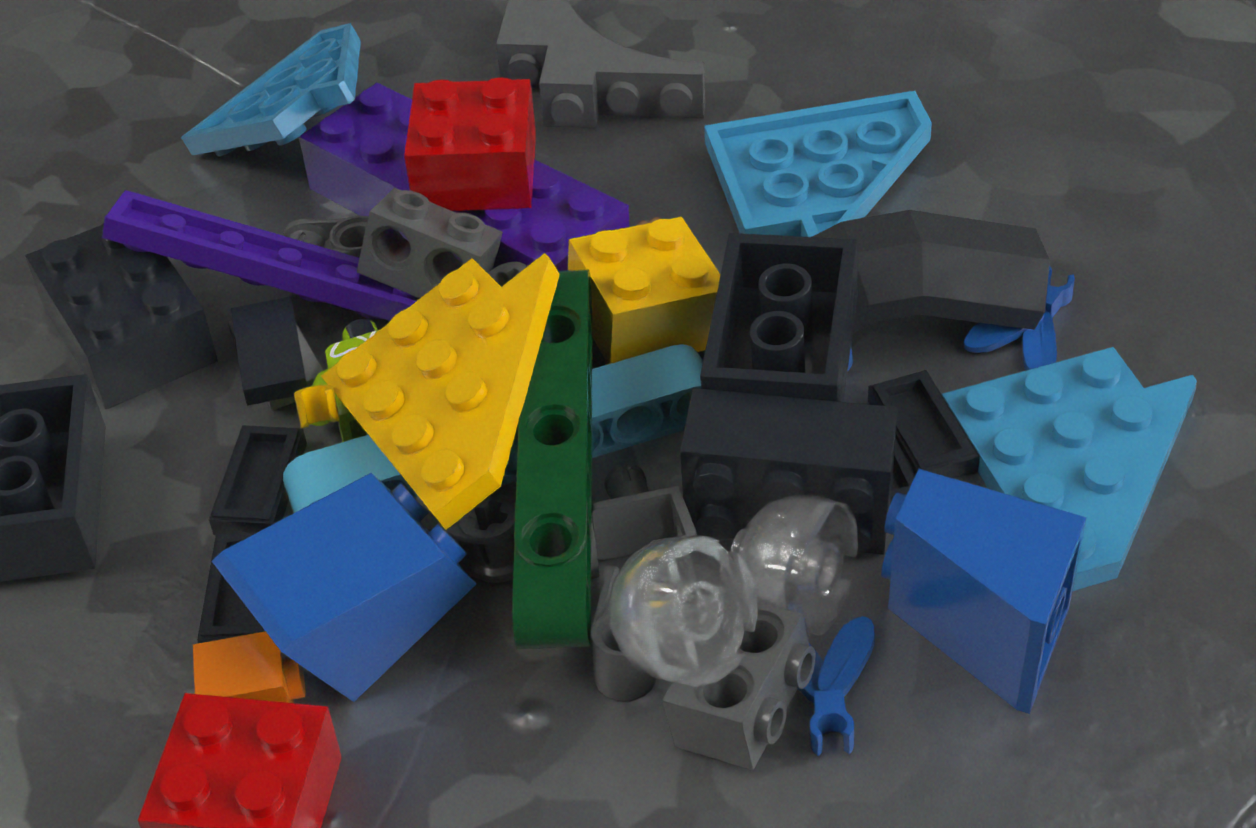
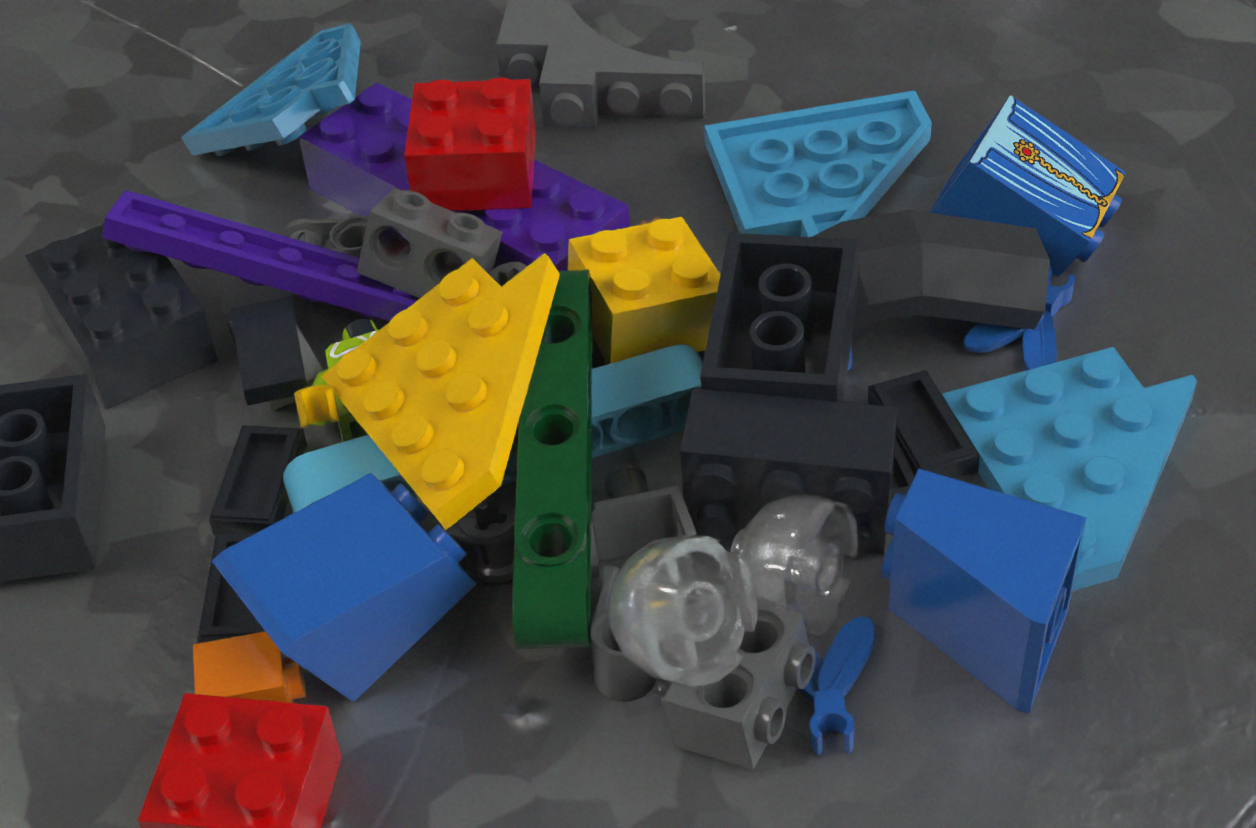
(1035, 178): none -> blue slope

